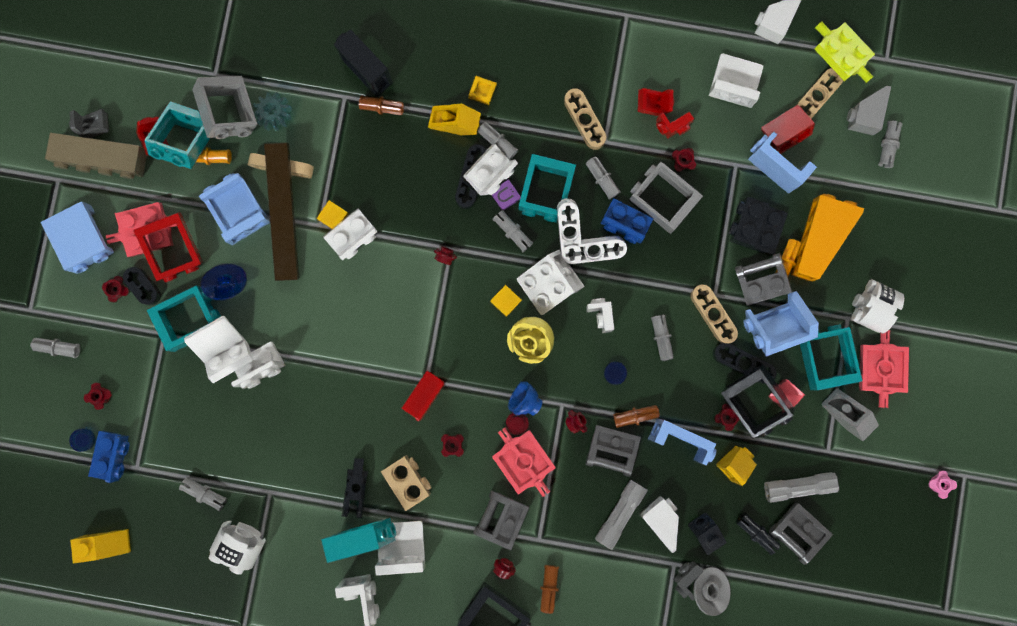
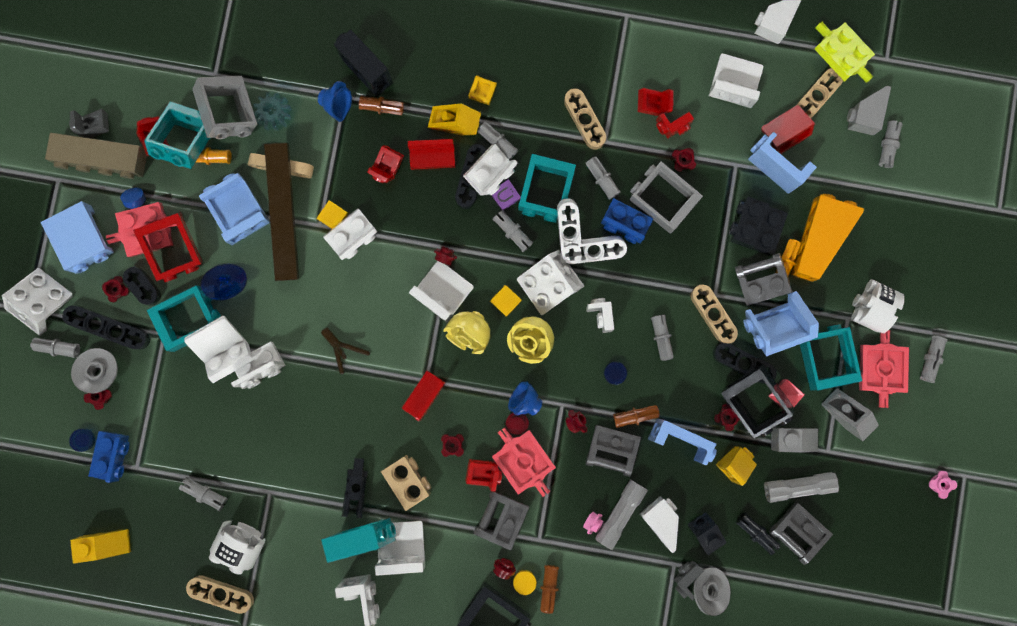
(35, 299): none -> white bracket
(87, 364): none -> light grey dish
(106, 327): none -> black beam
(133, 198): none -> blue tile
(210, 599): none -> tan beam
(336, 100): none -> blue piece
(336, 344): none -> dark brown plant
(386, 164): none -> red bracket
(432, 154): none -> red panel
(442, 291): none -> white bracket
(468, 330): none -> light yellow cylinder
(483, 474): none -> red bracket
(524, 582): none -> yellow tile
(593, 523): none -> bright pink plate
(794, 439): none -> light grey slope
(933, 359): none -> light grey pin

